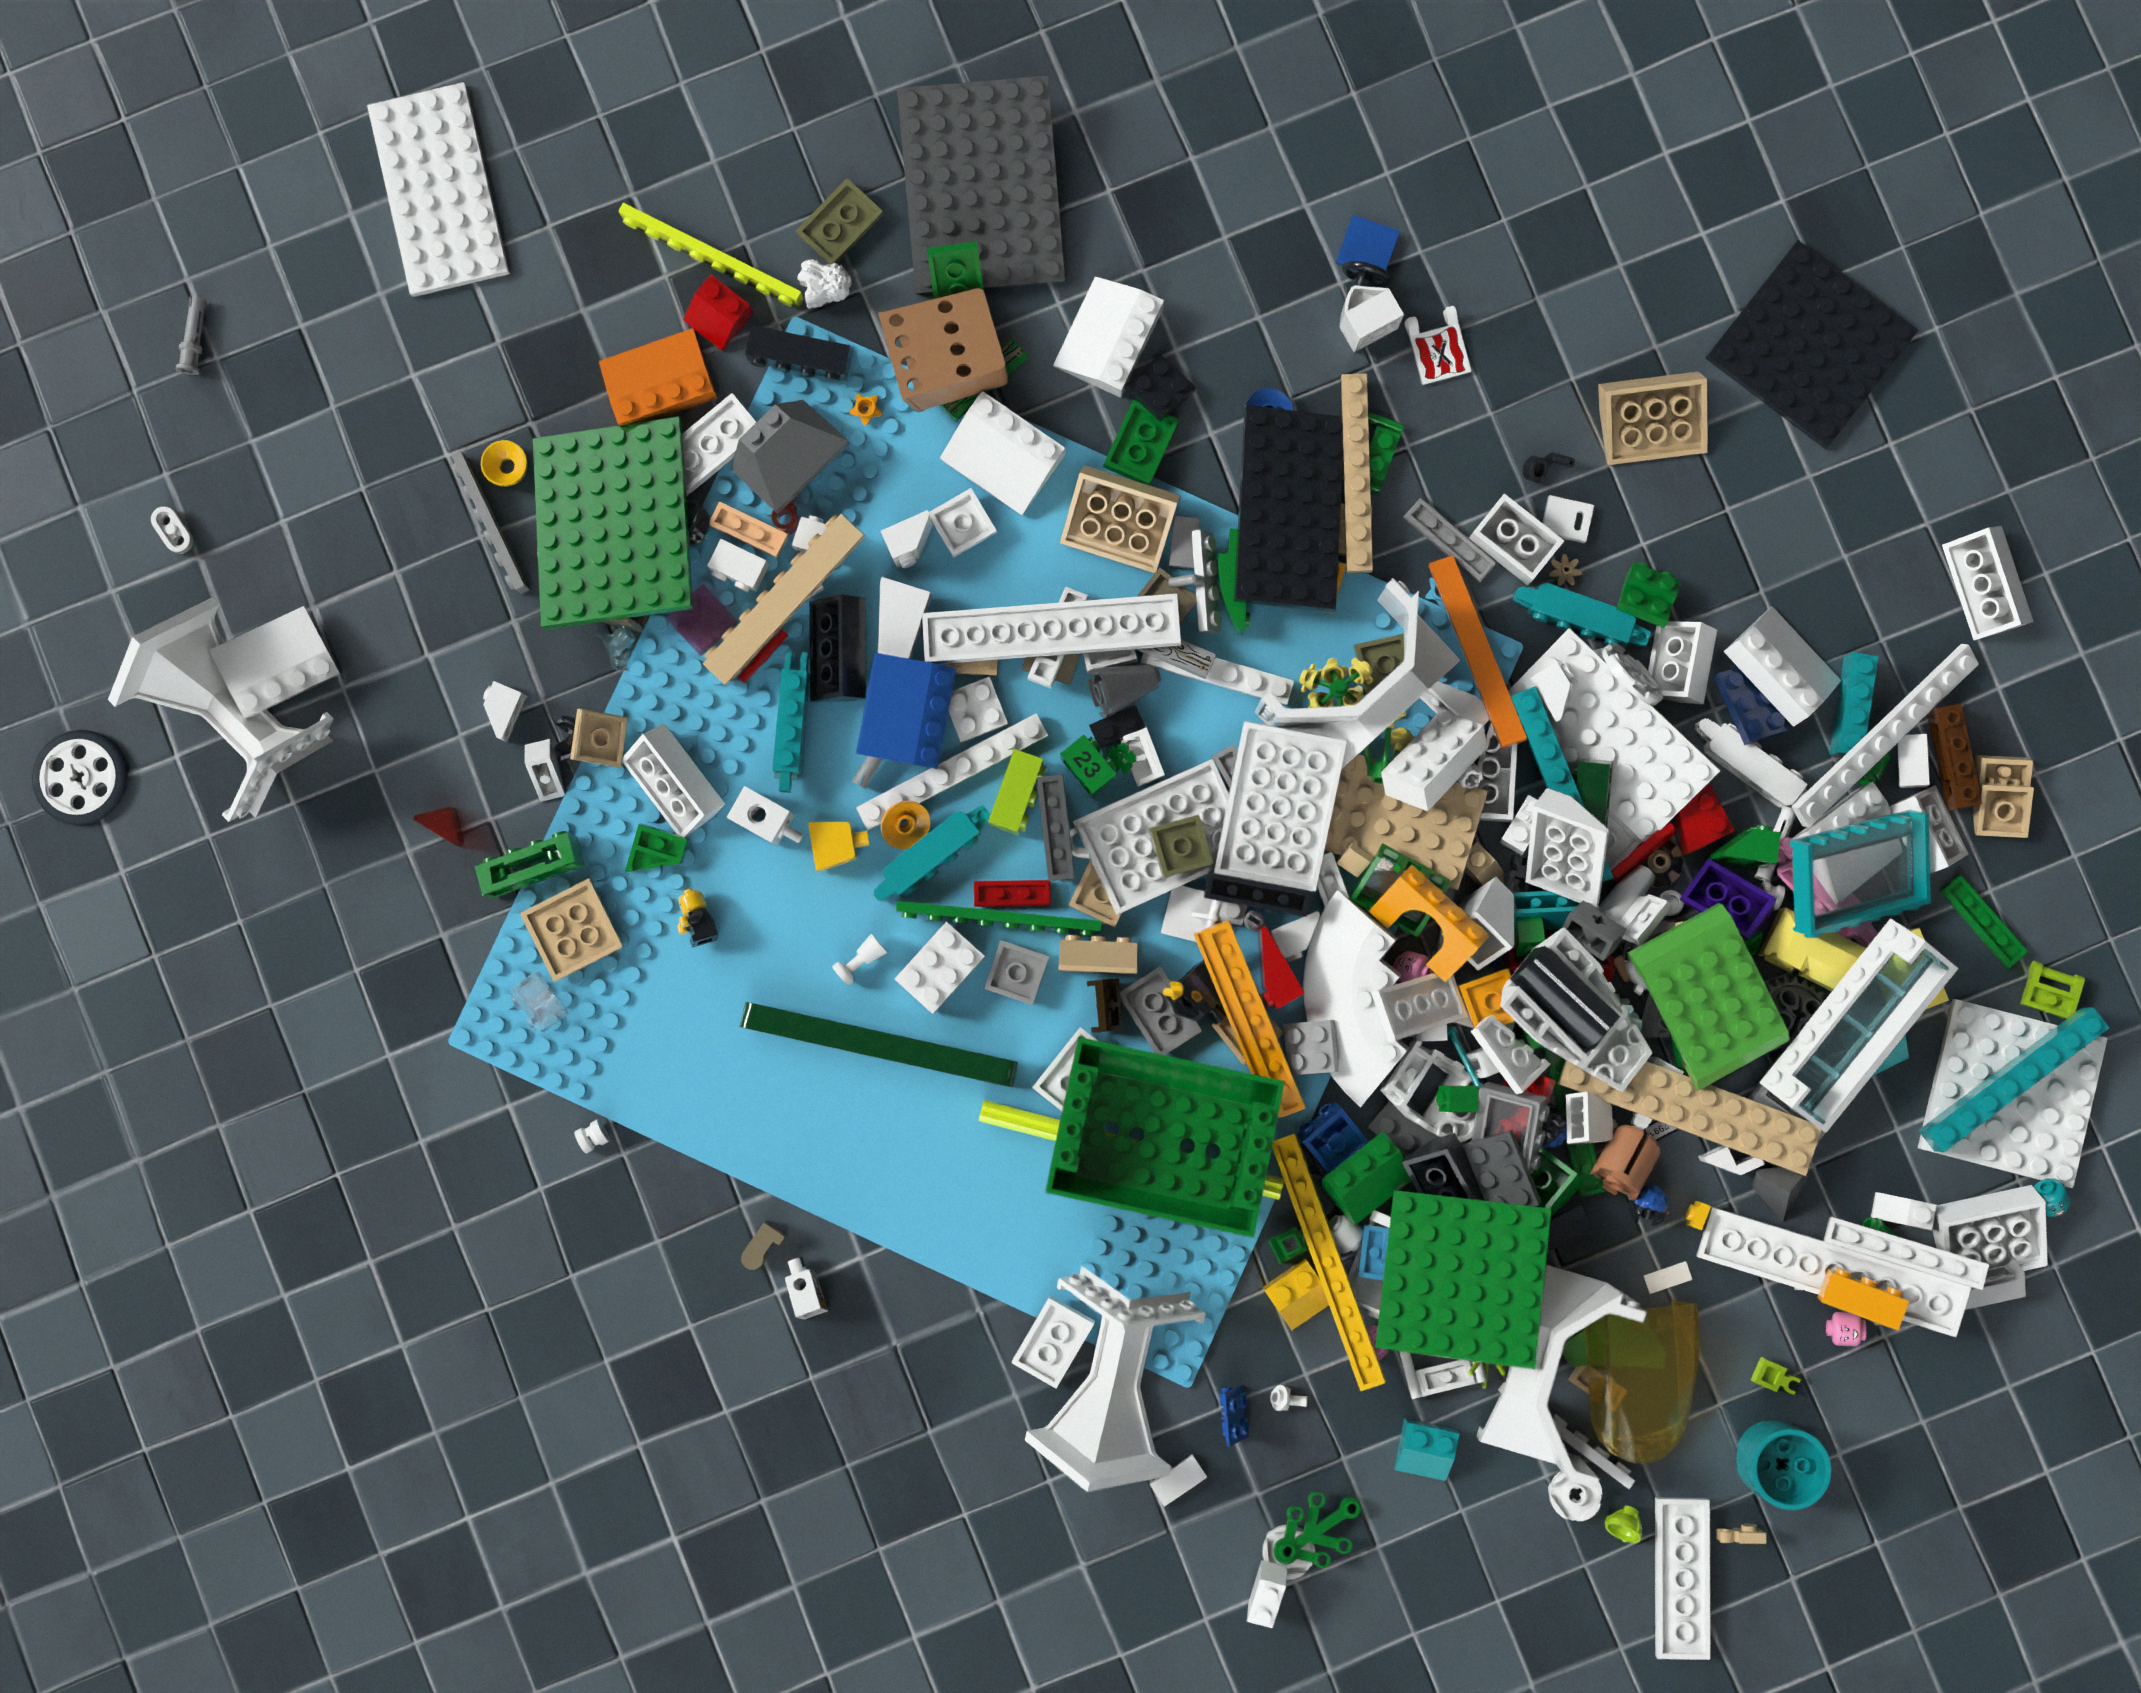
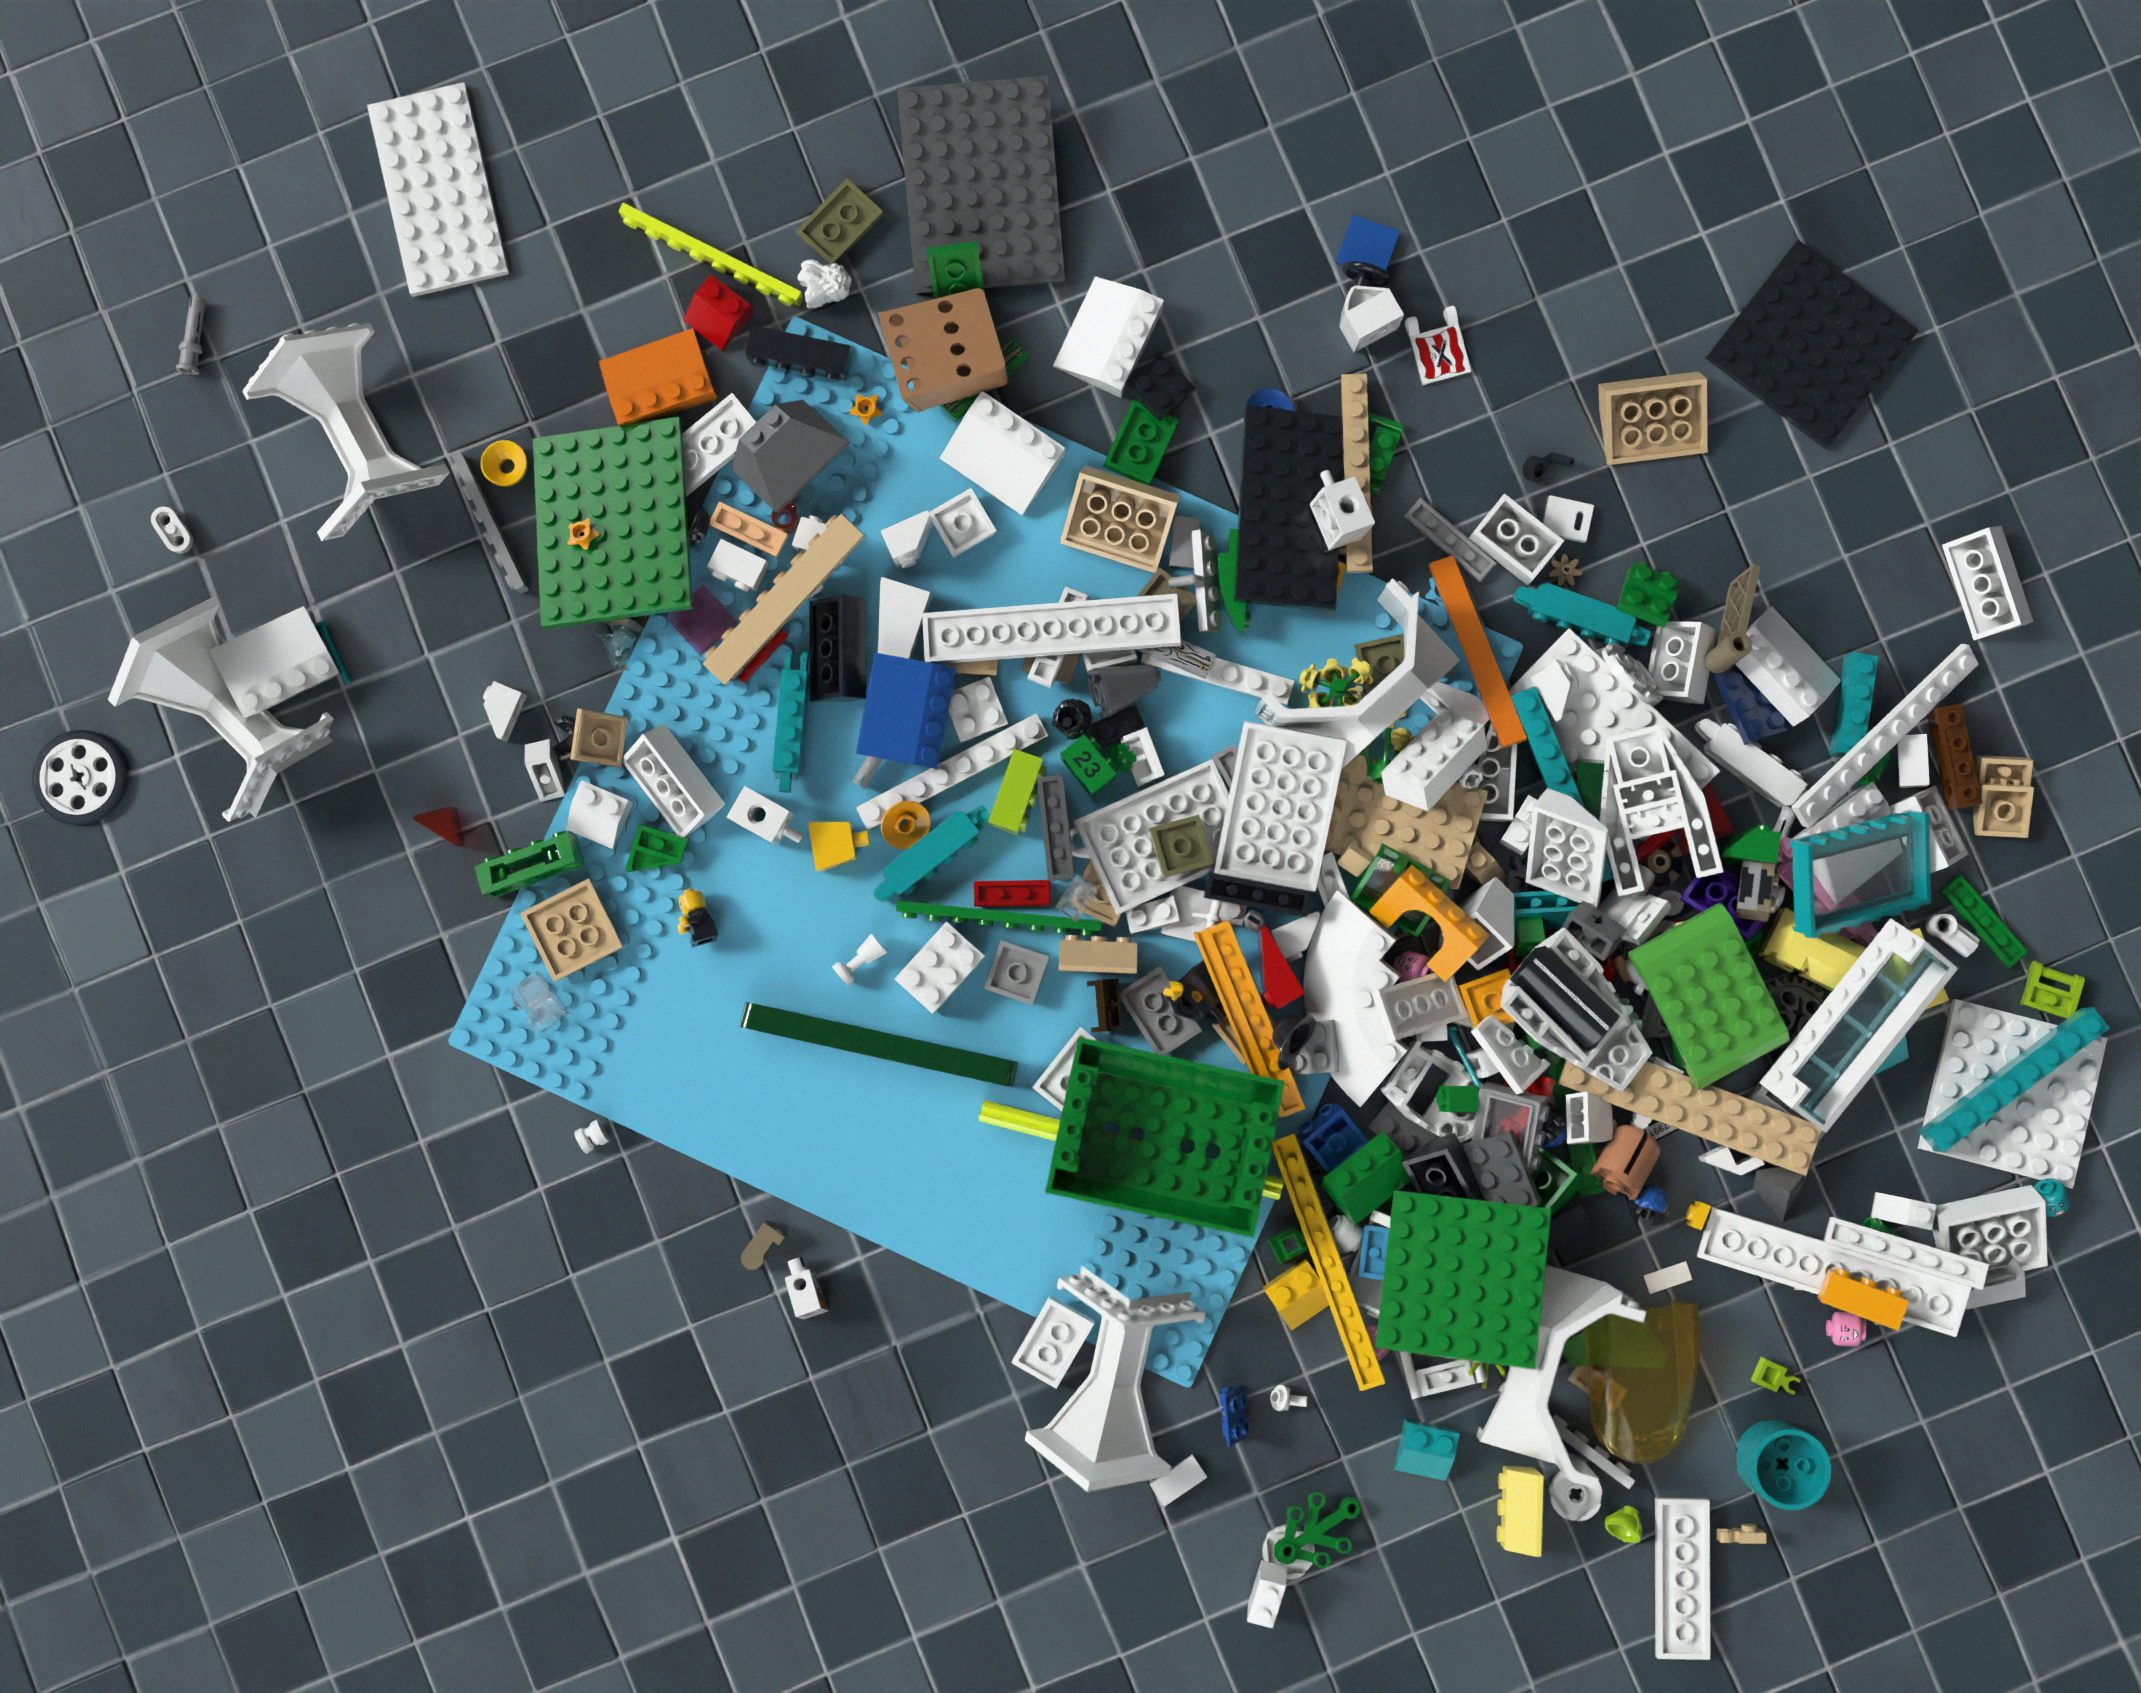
(322, 626): none -> teal piece
(324, 378): none -> white panel
(578, 528): none -> light orange plate
(598, 814): none -> white slope
(1072, 718): none -> black piece
(1077, 897): none -> clear slope
(1153, 915): none -> white plate
(1291, 1036): none -> black piece
(1341, 511): none -> white piece
(1520, 1510): none -> light yellow slope
(1649, 794): none -> white wedge
(1732, 640): none -> dark tan piece
(1755, 891): none -> brick
(1953, 934): none -> white piece

